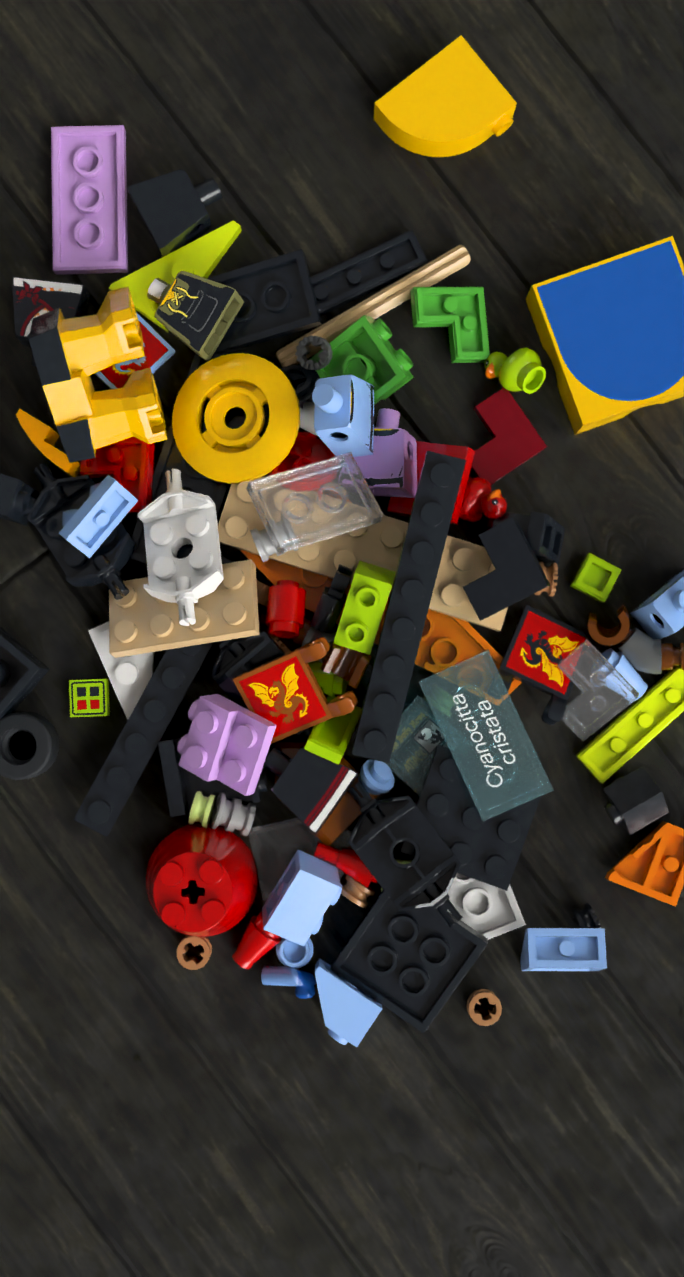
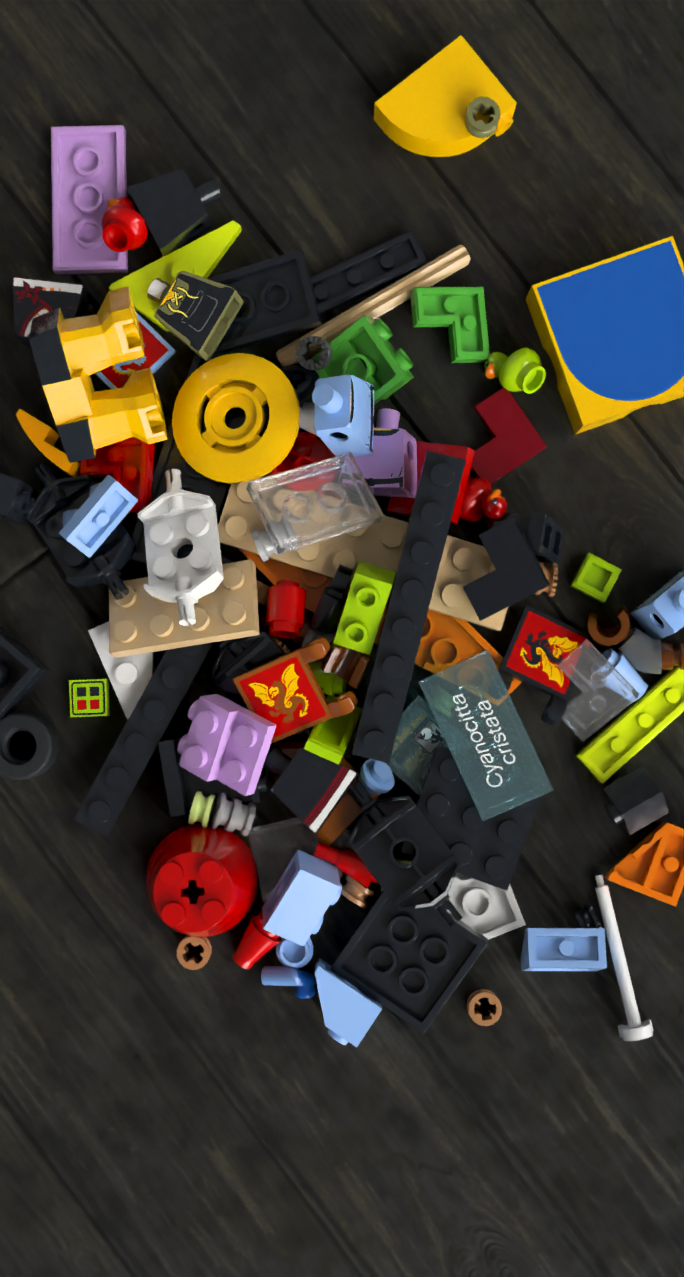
(123, 225): none -> red animal
(485, 106): none -> olive bush
(635, 1029): none -> white piece

